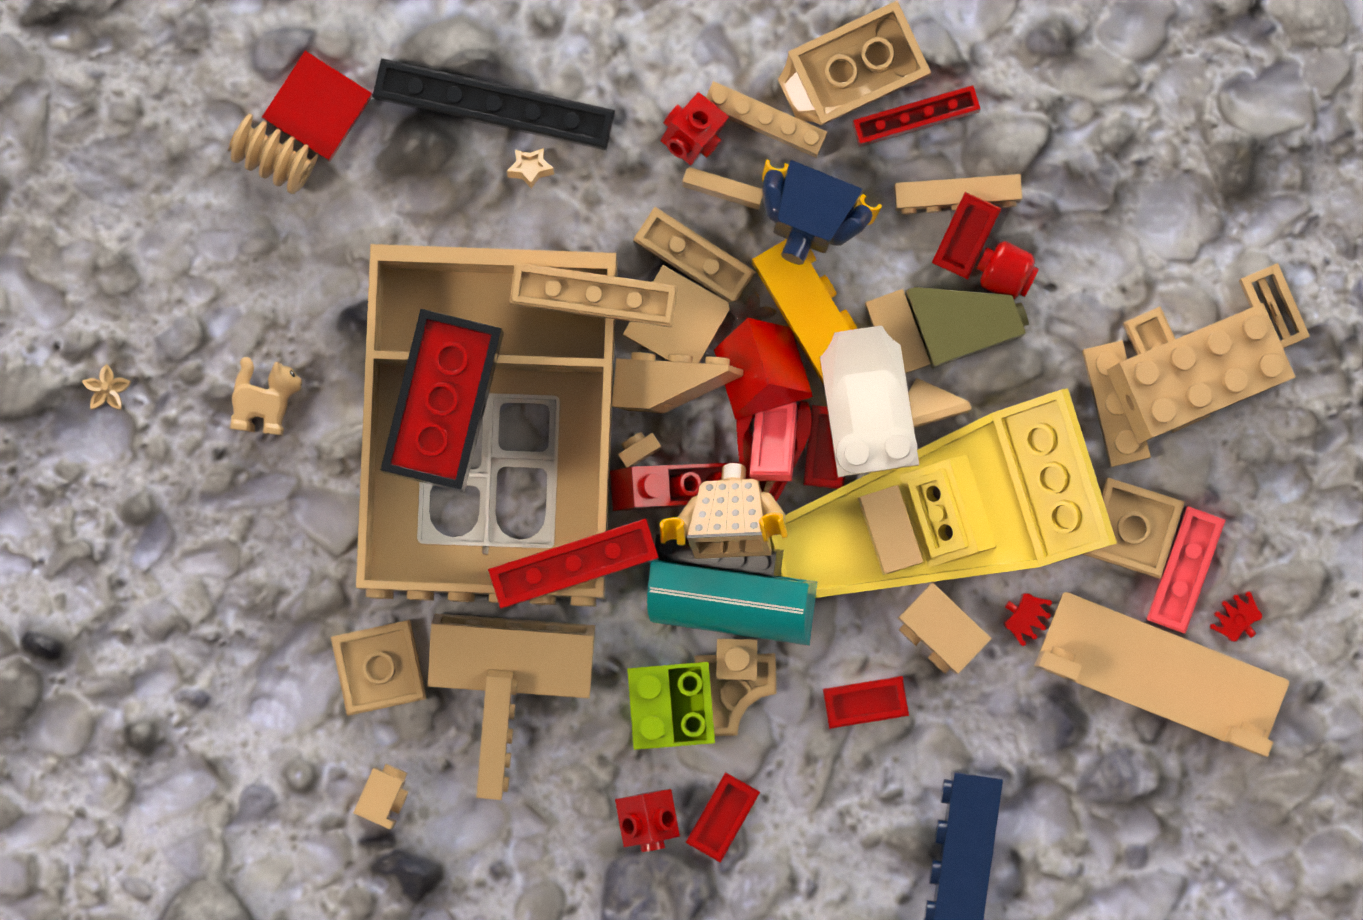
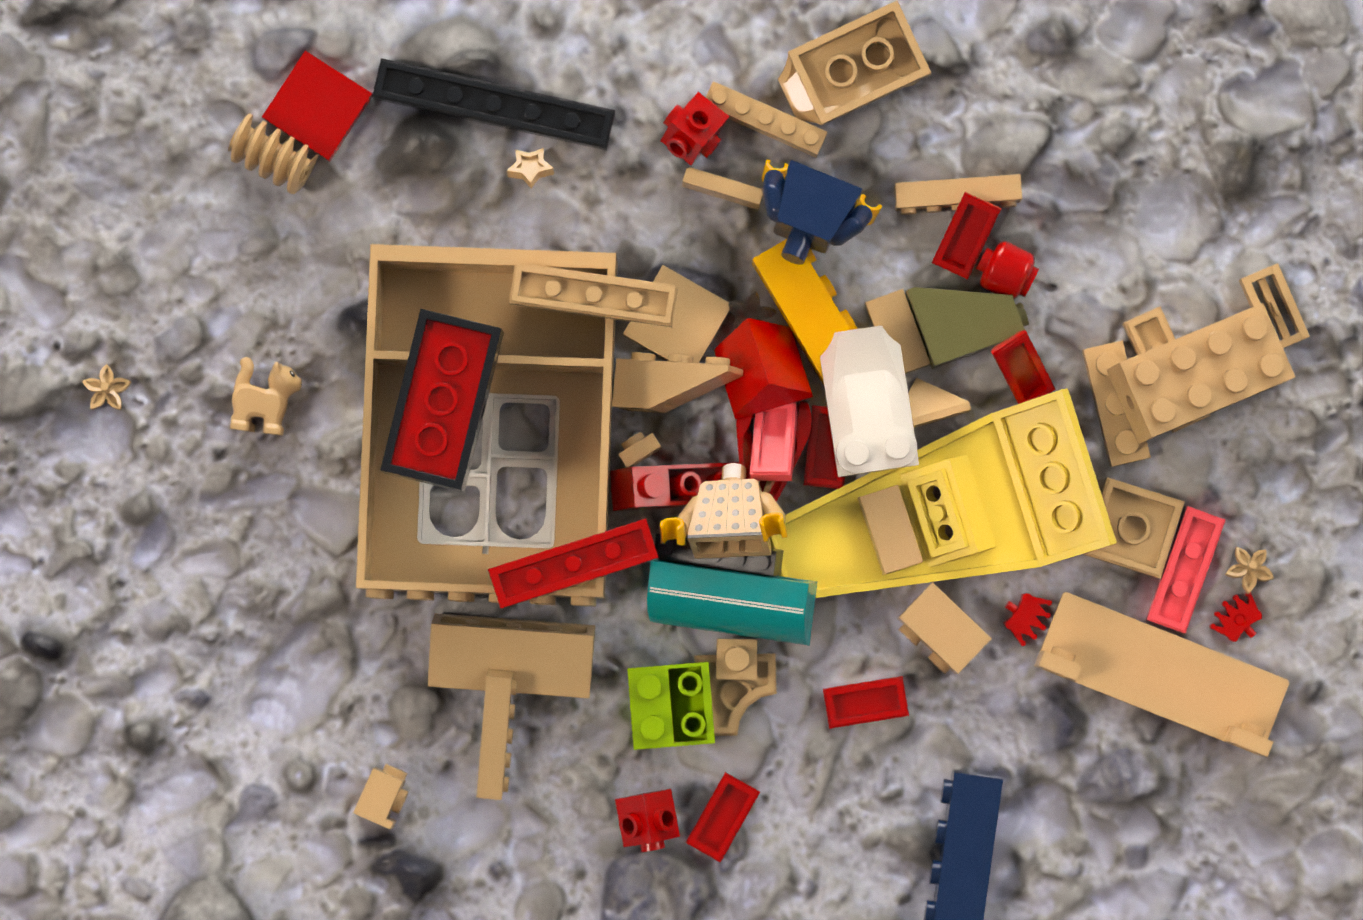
(378, 667): tan tile -> none
(693, 256): tan tile -> none
(916, 116): red piece -> none
(1022, 367): none -> red tile
(1250, 568): none -> tan plant

